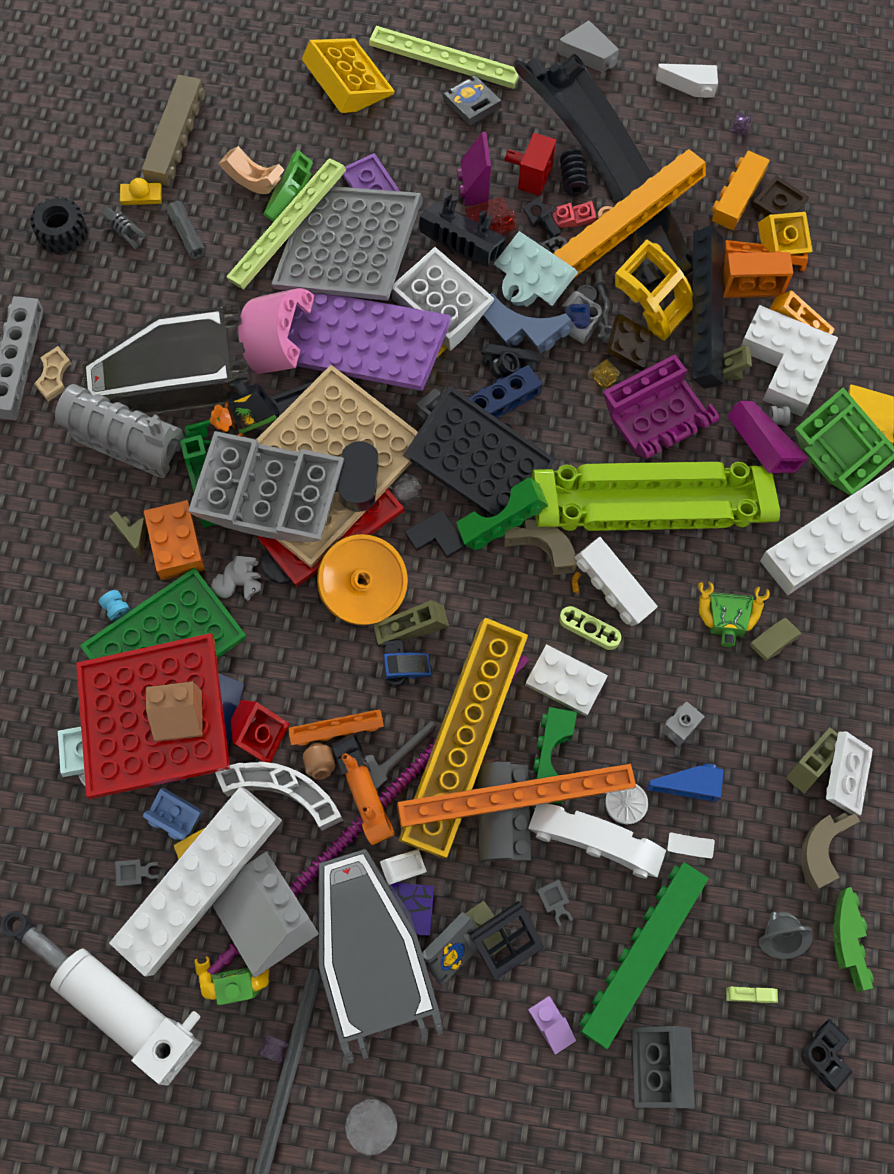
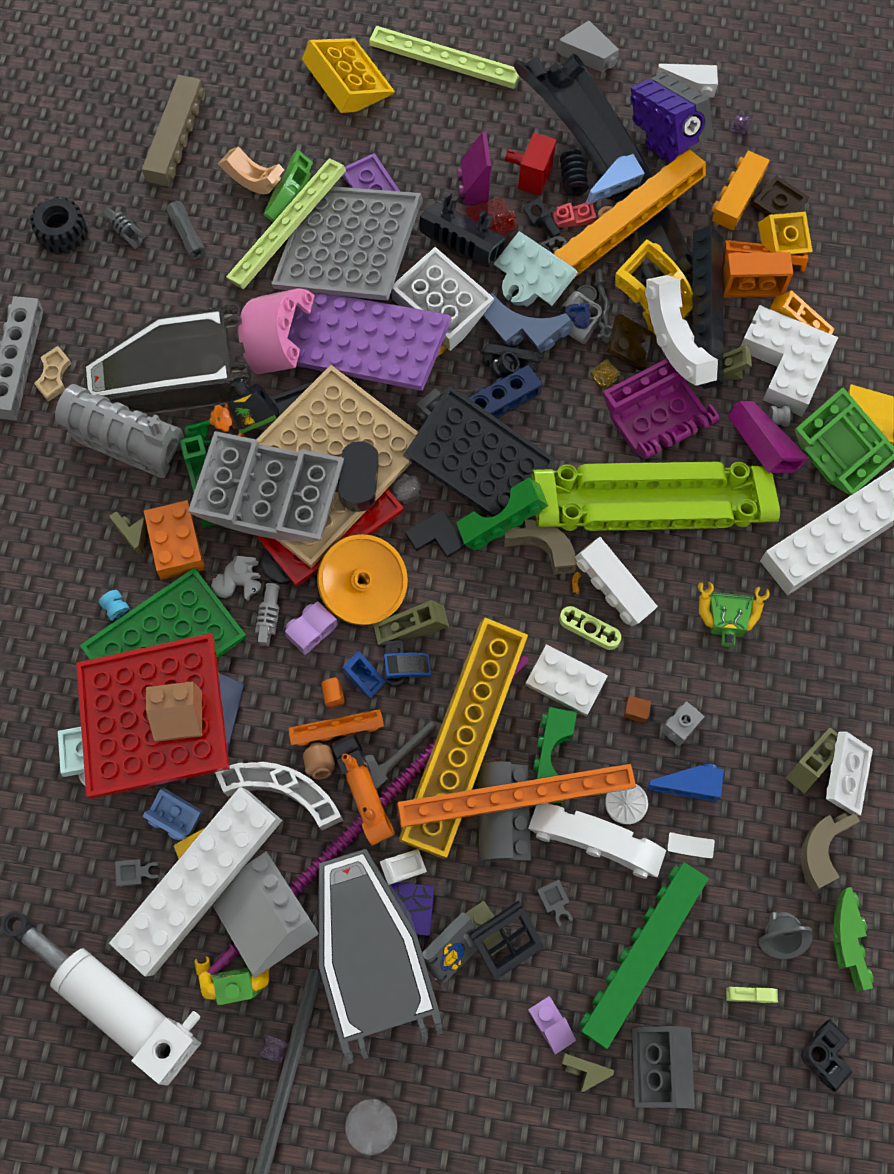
(140, 193): yellow tile -> none
(257, 730): red slope -> none
(268, 615): none -> light grey hinge
(310, 627): none -> lavender brick
(333, 692): none -> orange brick
(363, 675): none -> blue slope
(467, 96): dark grey container -> none
(592, 1072): none -> olive slope
(619, 177): none -> light blue slope
(637, 709): none -> dark orange slope
(671, 116): none -> dark purple piece
(675, 334): none -> white brick
(775, 638): olive slope -> none

